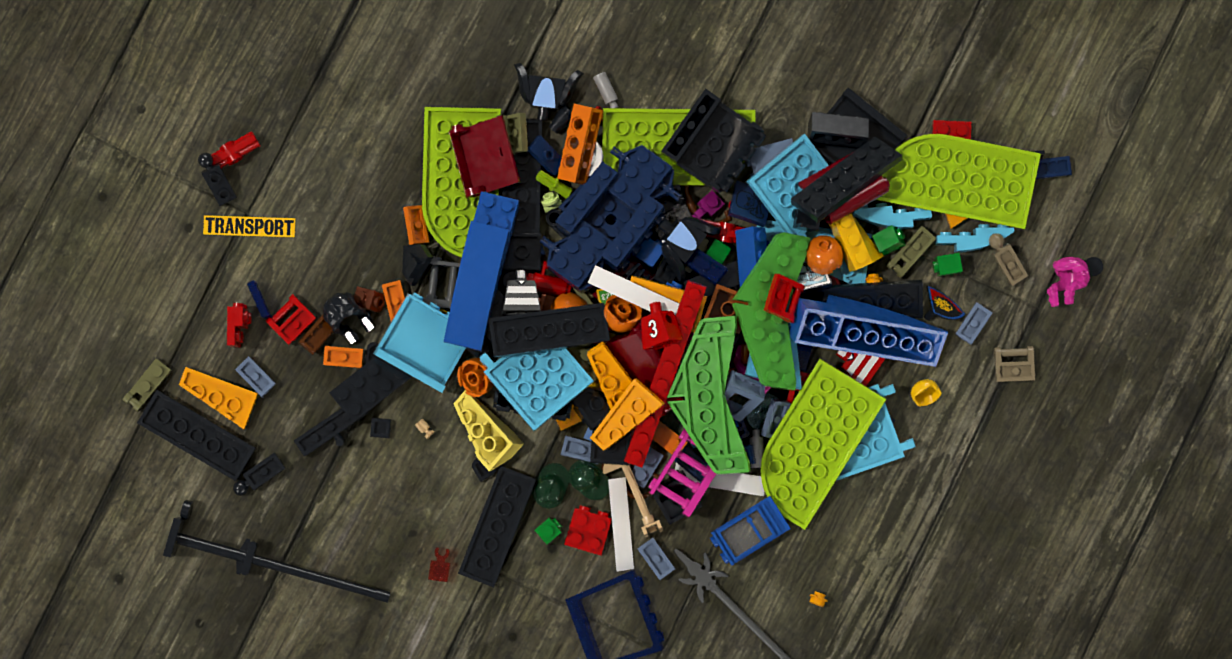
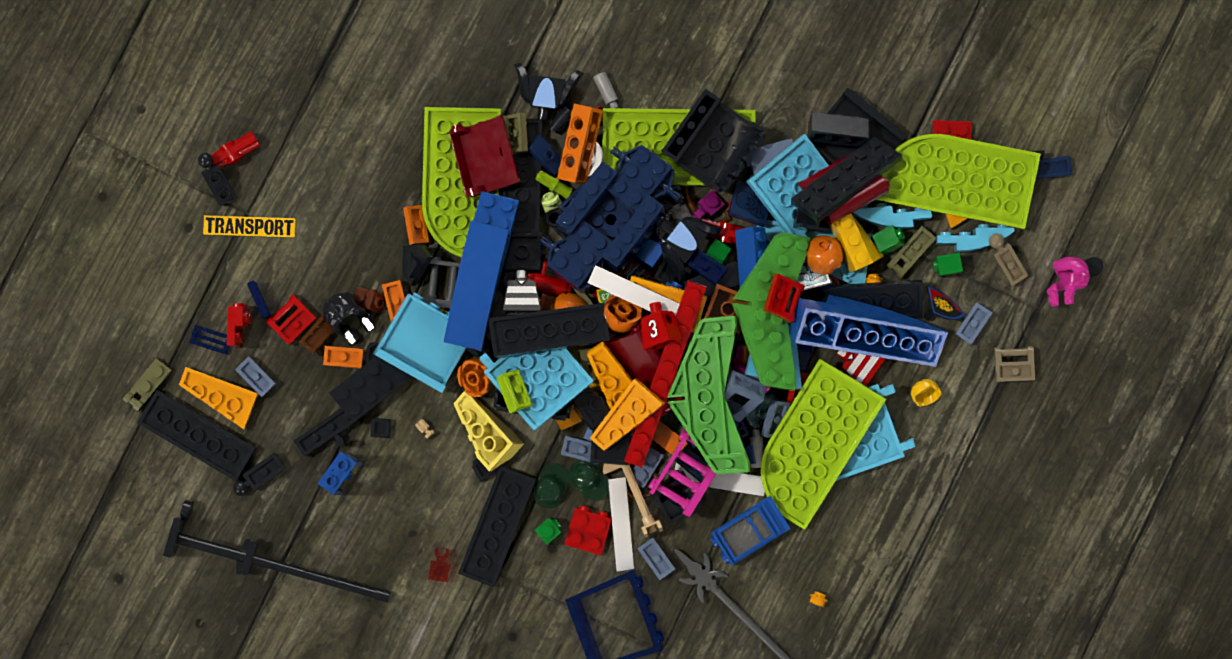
(194, 335): none -> clear blue tile
(338, 472): none -> blue door
(514, 391): none -> lime slope

